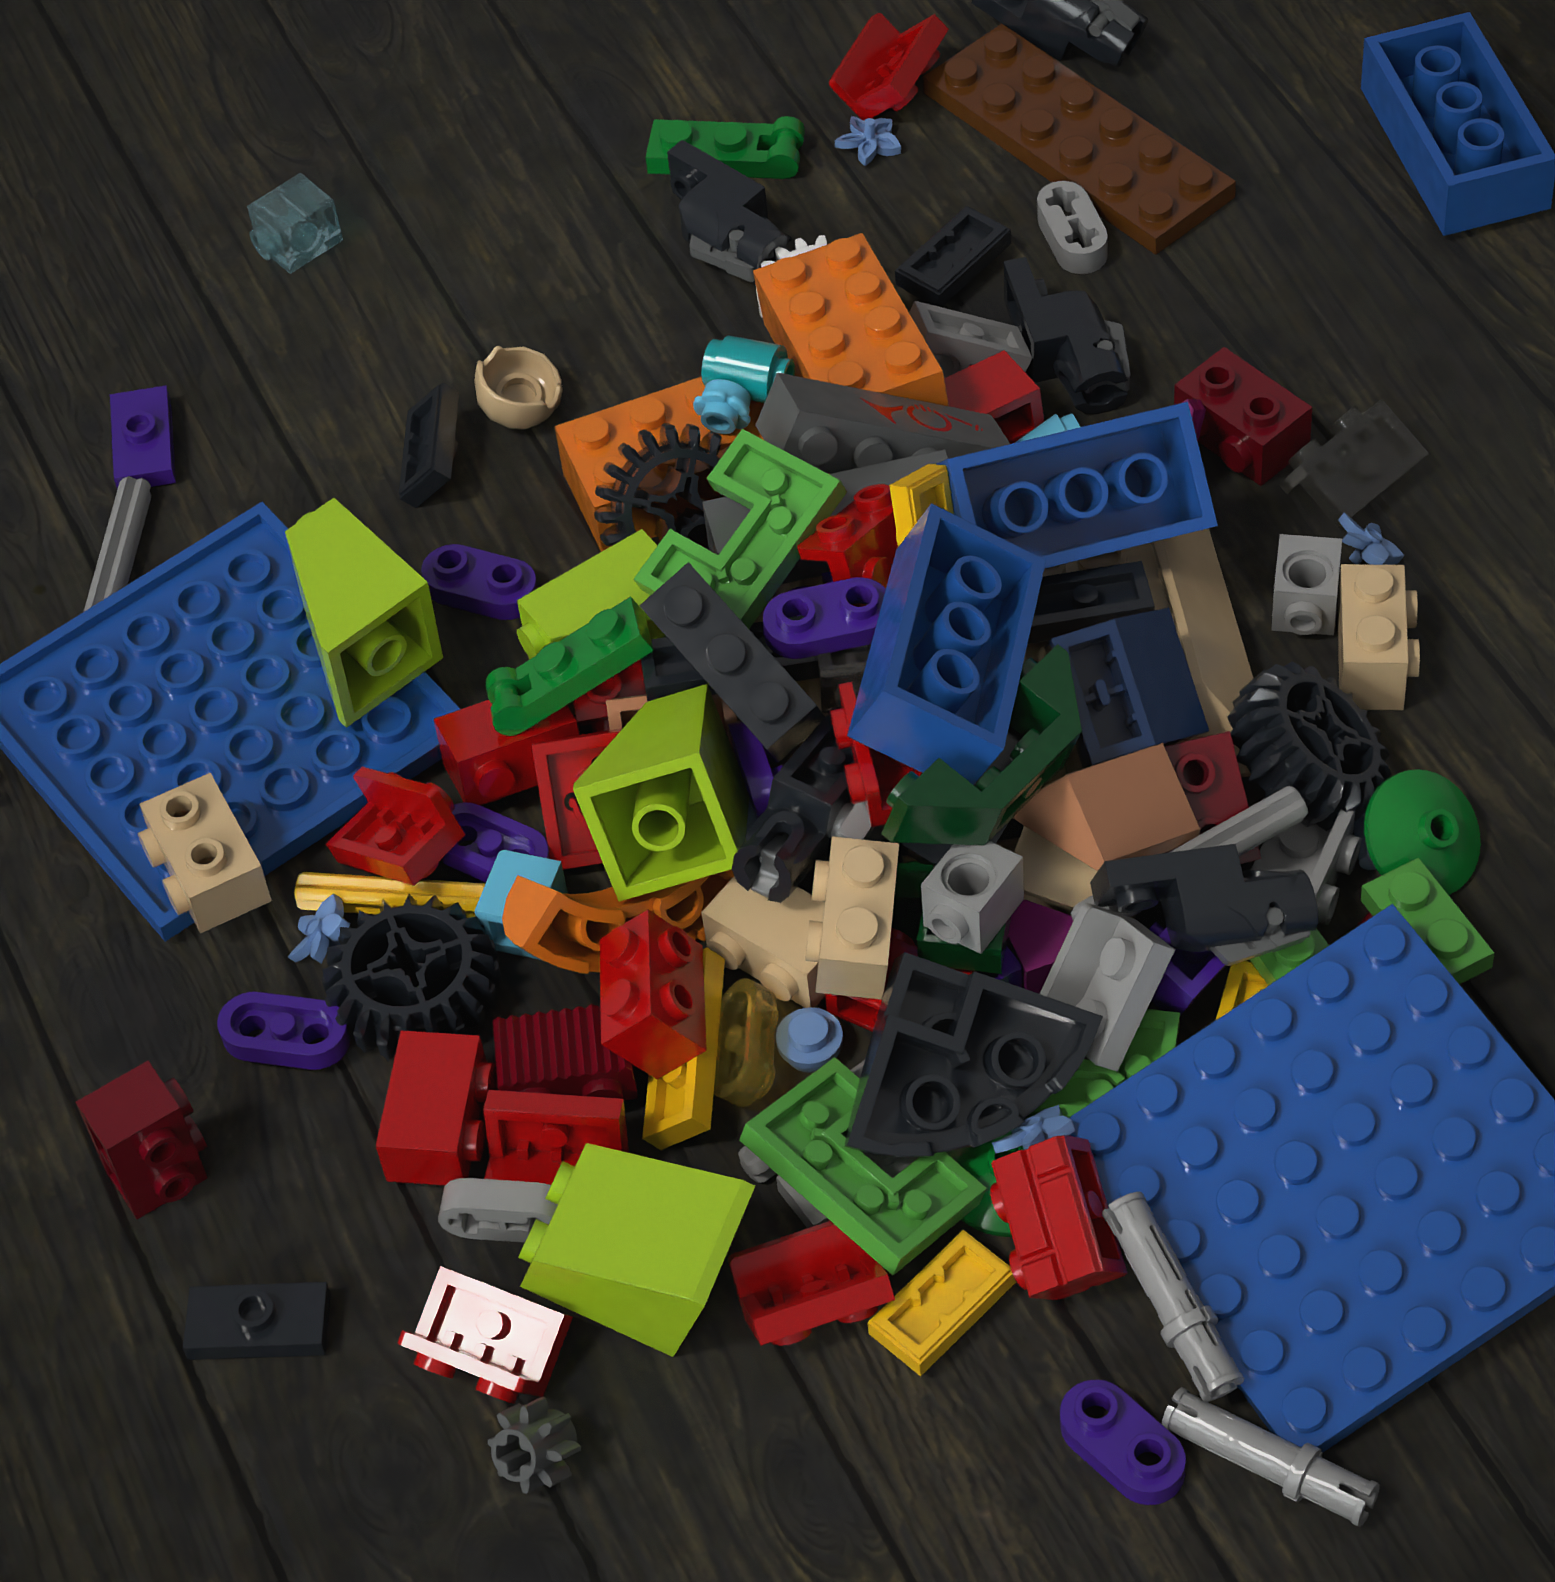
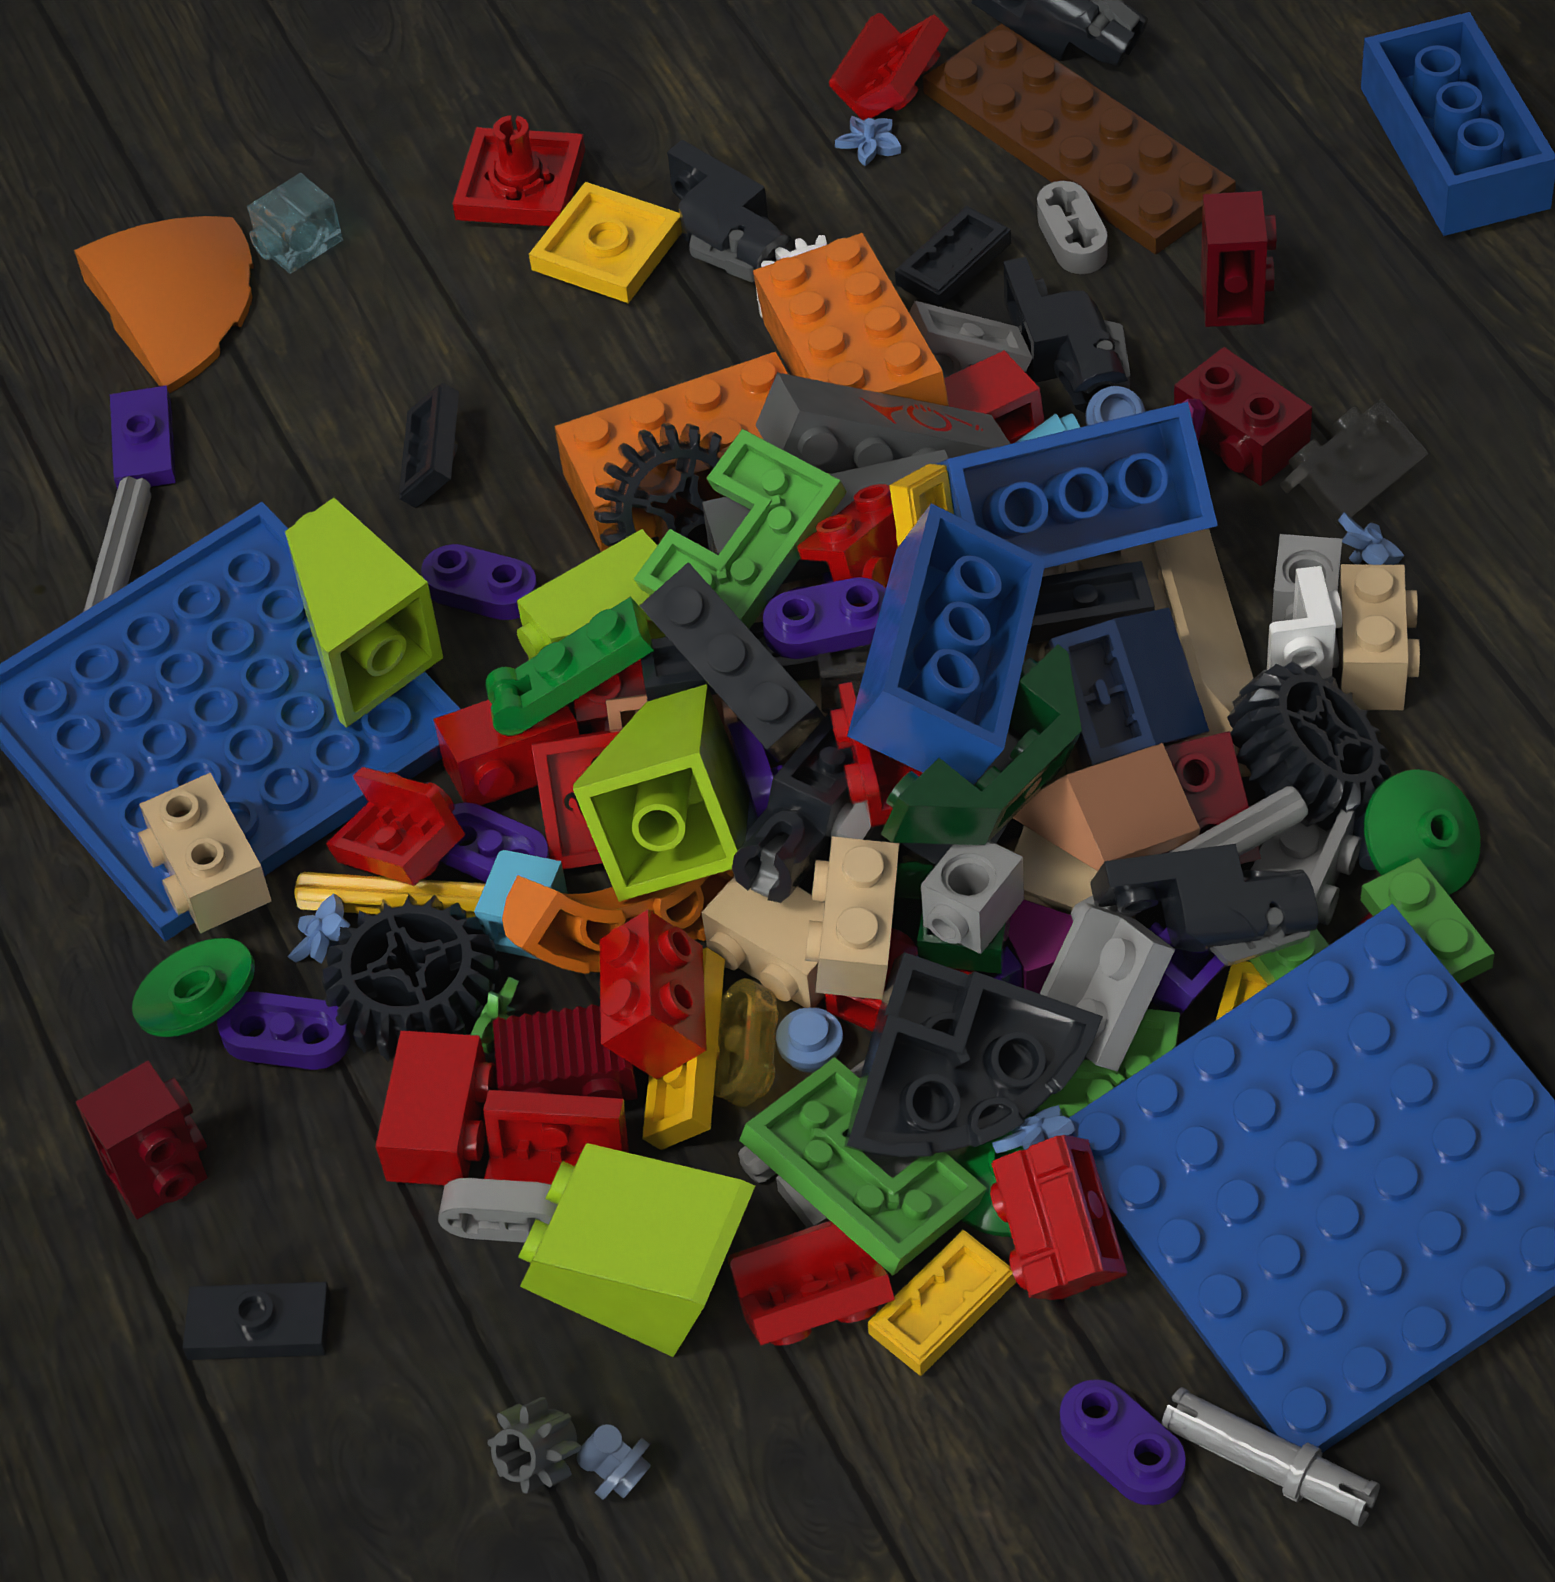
(172, 290): none -> orange brick
(193, 987): none -> green dish
(488, 1334): bracket -> none
(496, 1007): none -> bright green plant
(517, 387): tan hair -> none
(520, 165): none -> red plate
(606, 242): none -> yellow plate
(613, 1460): none -> sand blue plate
(723, 406): medium azure plate -> none
(747, 363): teal brick -> none
(749, 148): green plate -> none
(1111, 404): none -> medium blue plate
(1186, 1321): light grey pin -> none
(1235, 258): none -> dark red brick
(1311, 633): none -> white bracket

